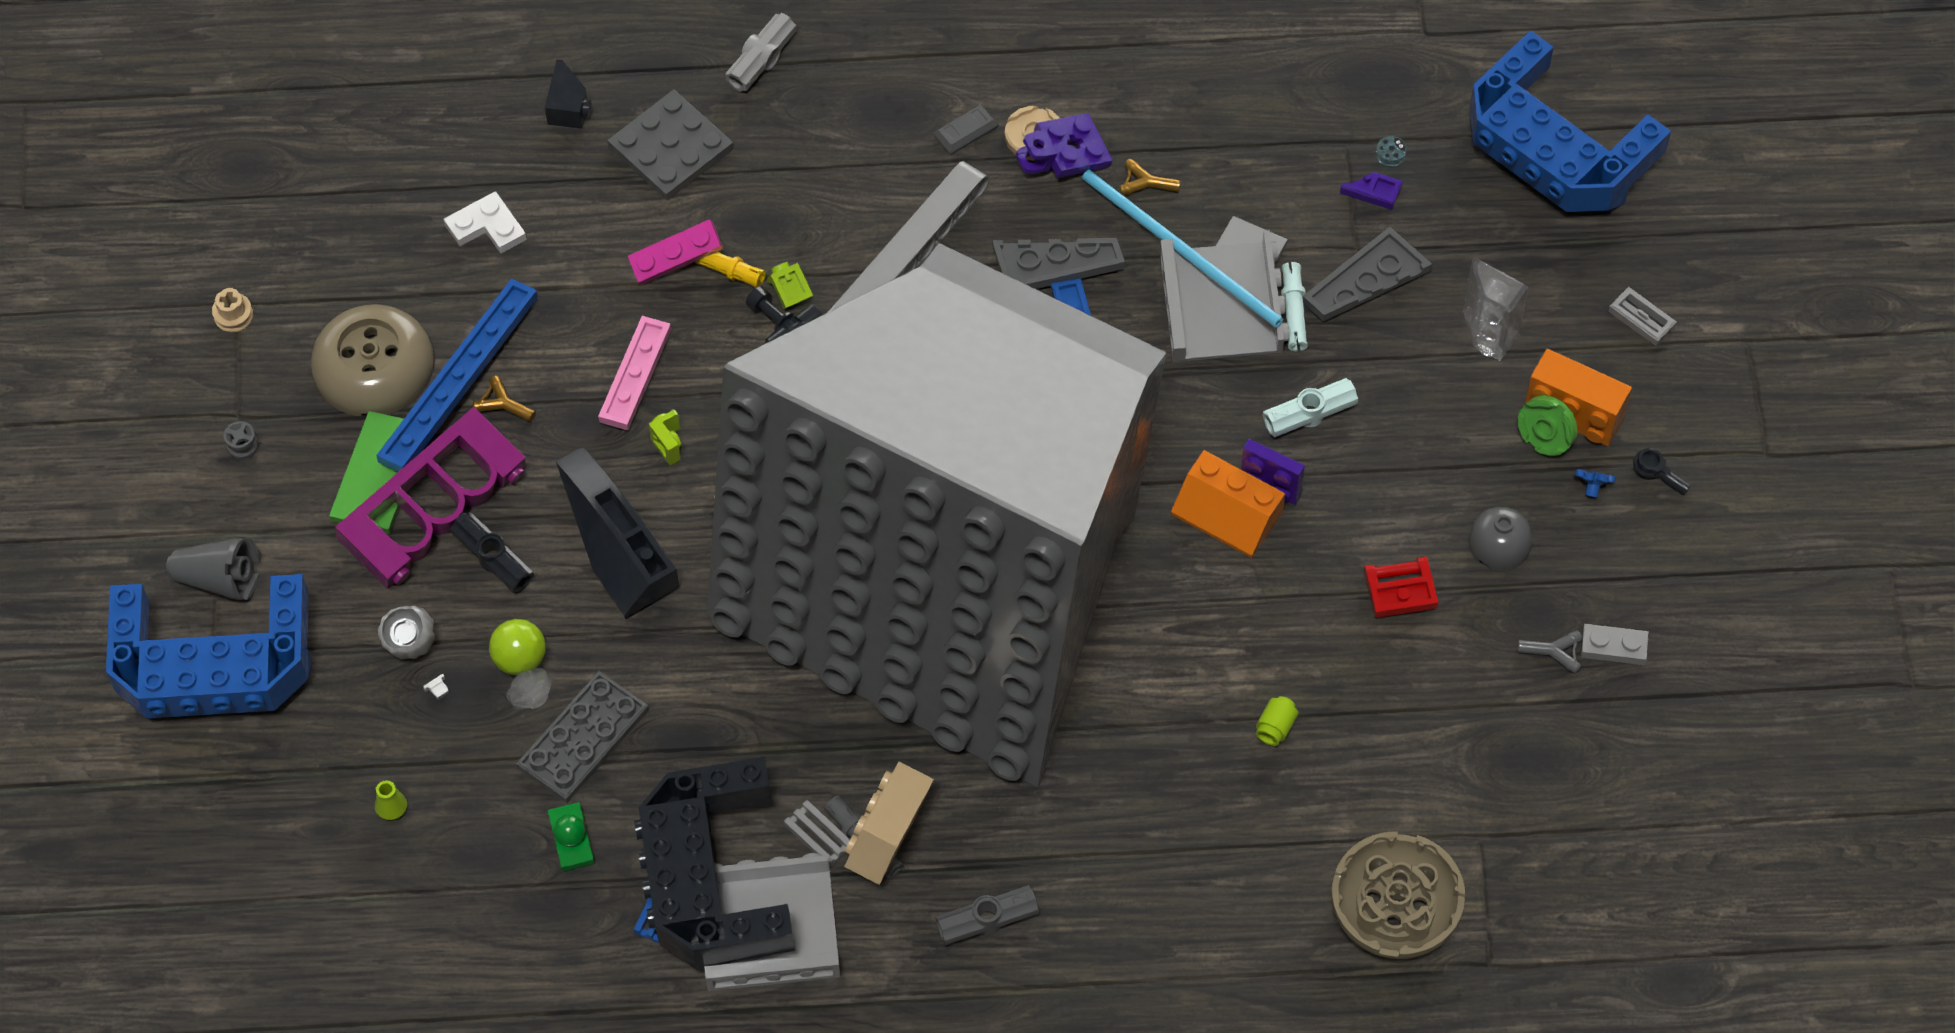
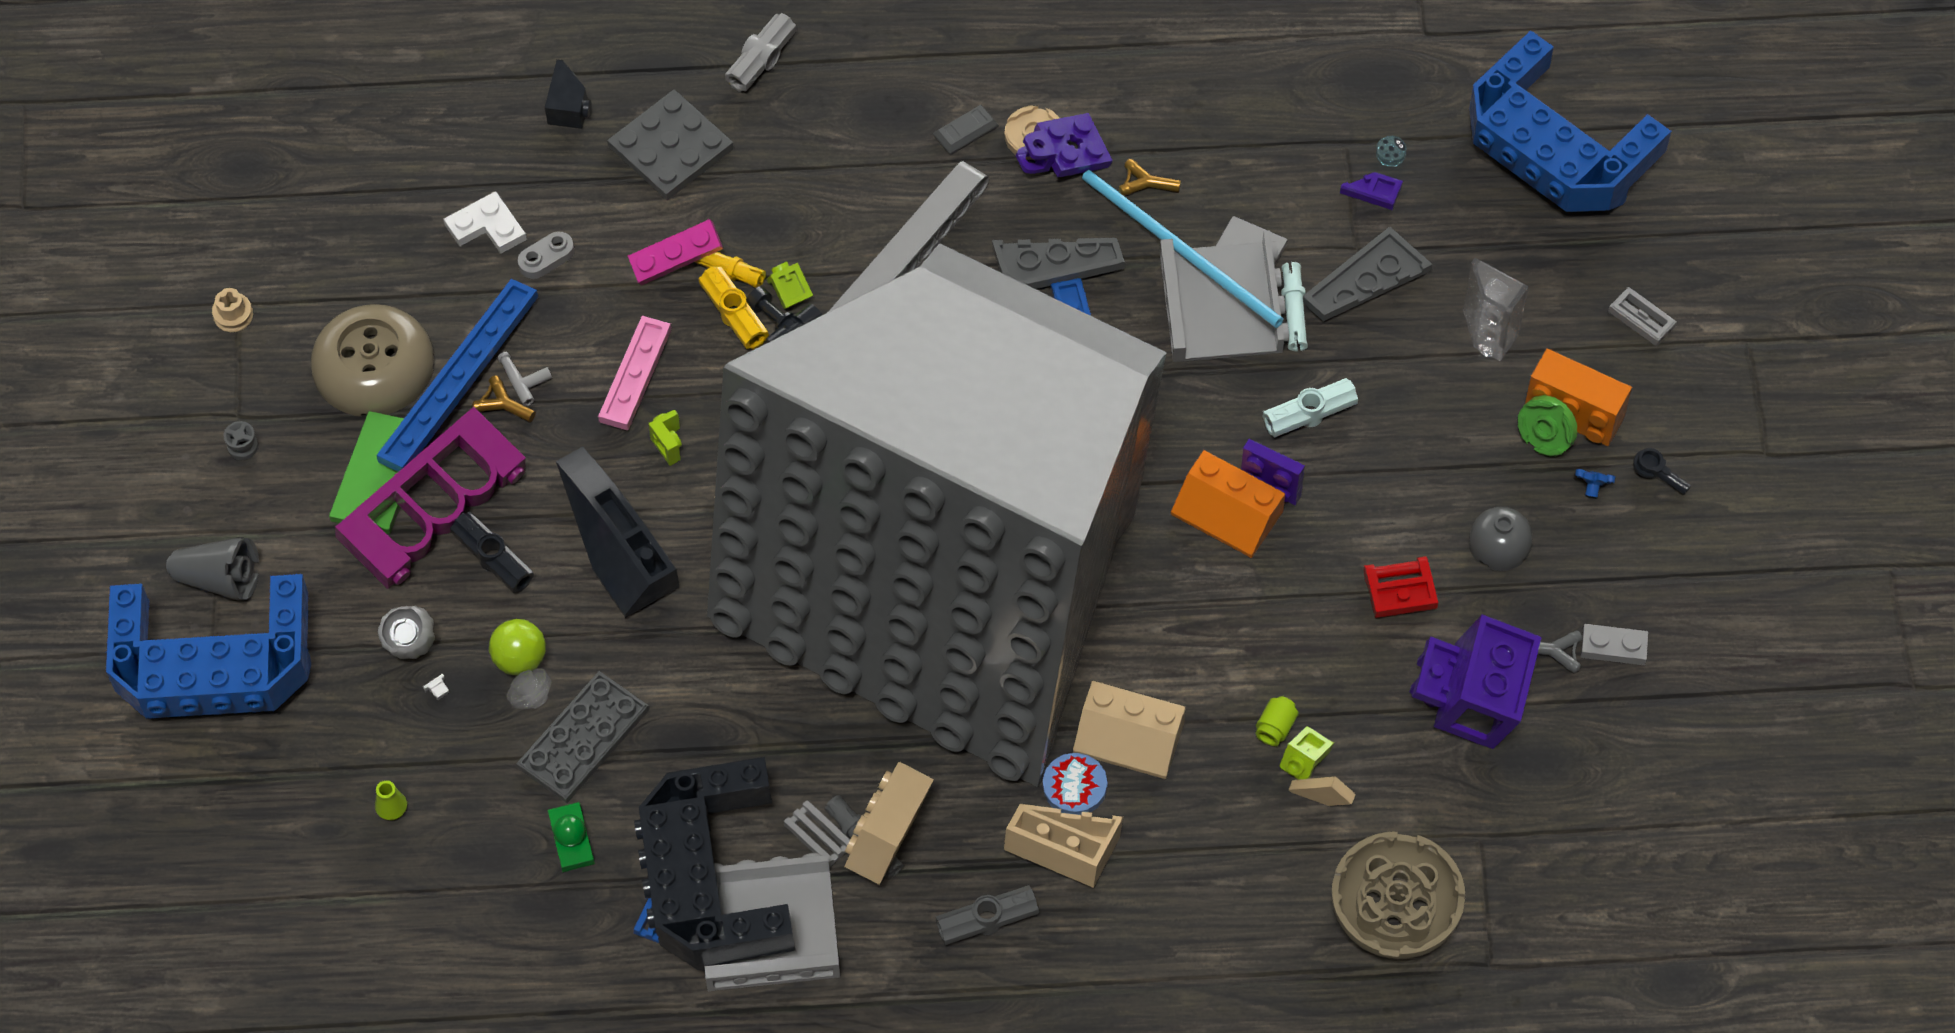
(523, 384): none -> light grey piece
(547, 255): none -> light grey plate
(741, 319): none -> yellow piece
(1063, 841): none -> tan wedge
(1075, 783): none -> tile
(1129, 729): none -> tan slope
(1305, 753): none -> lime bracket
(1324, 790): none -> tan tile
(1482, 672): none -> dark purple piece

